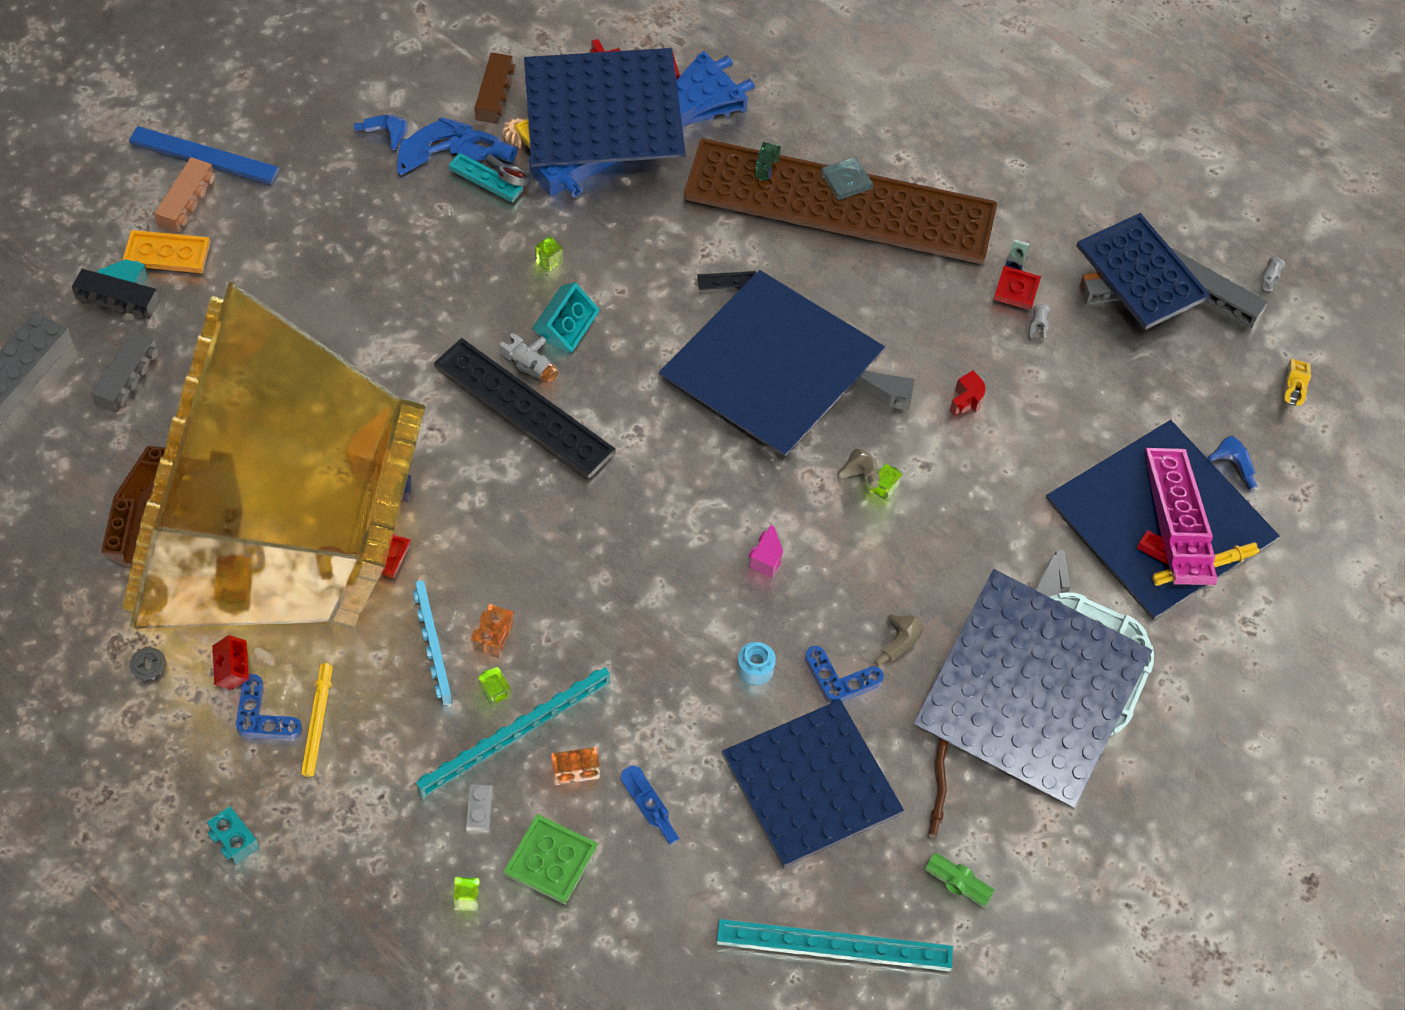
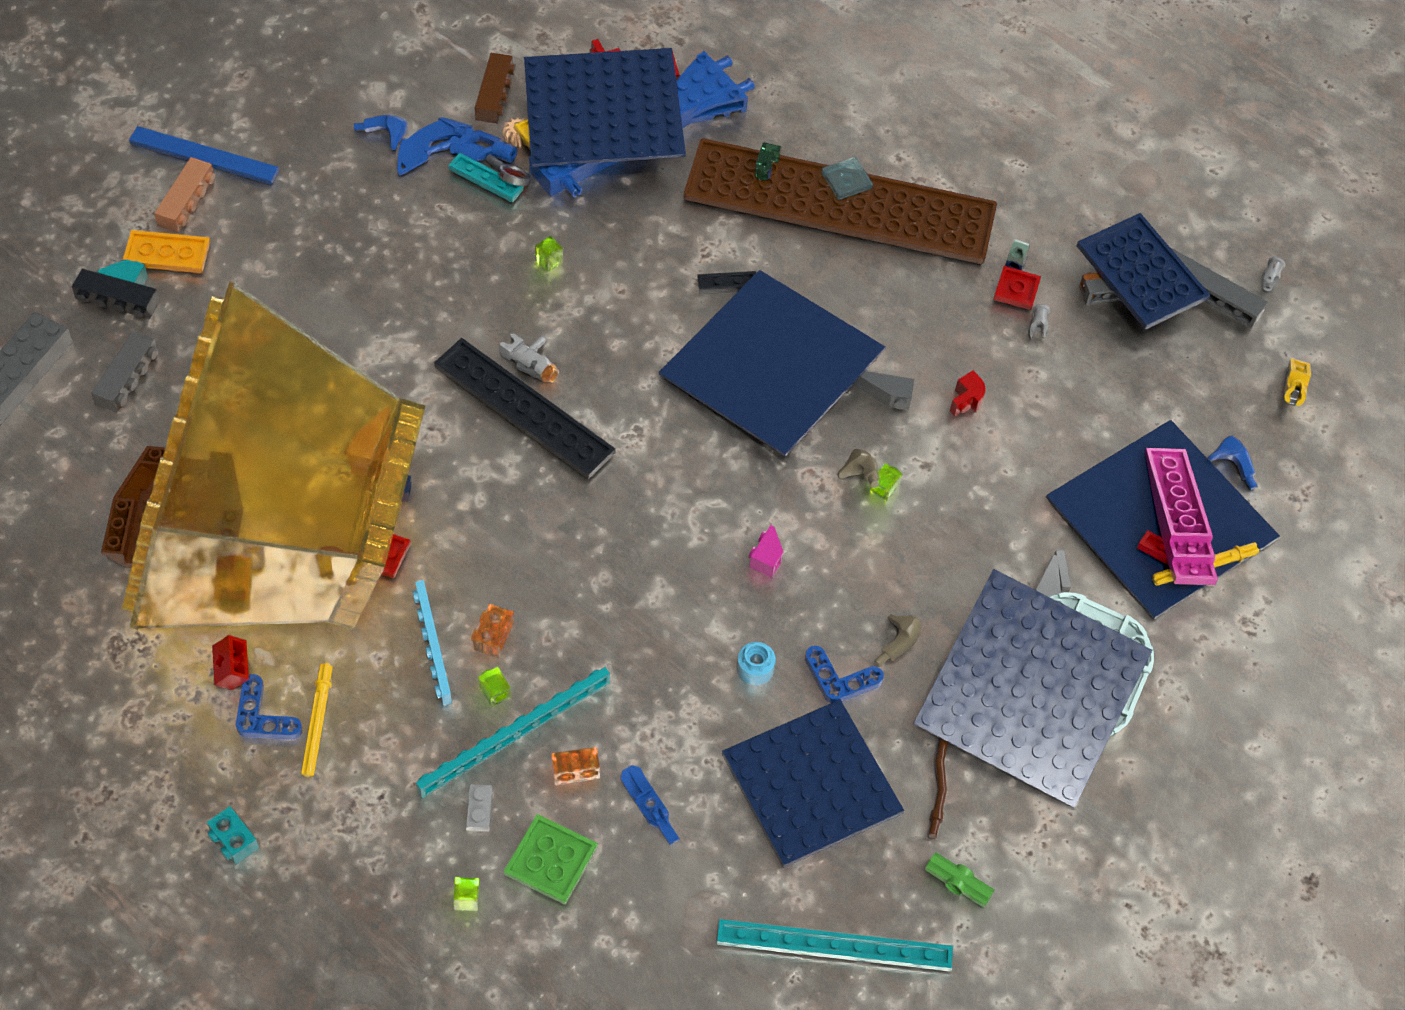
(154, 656): dark grey gear -> none
(566, 317): teal slope -> none

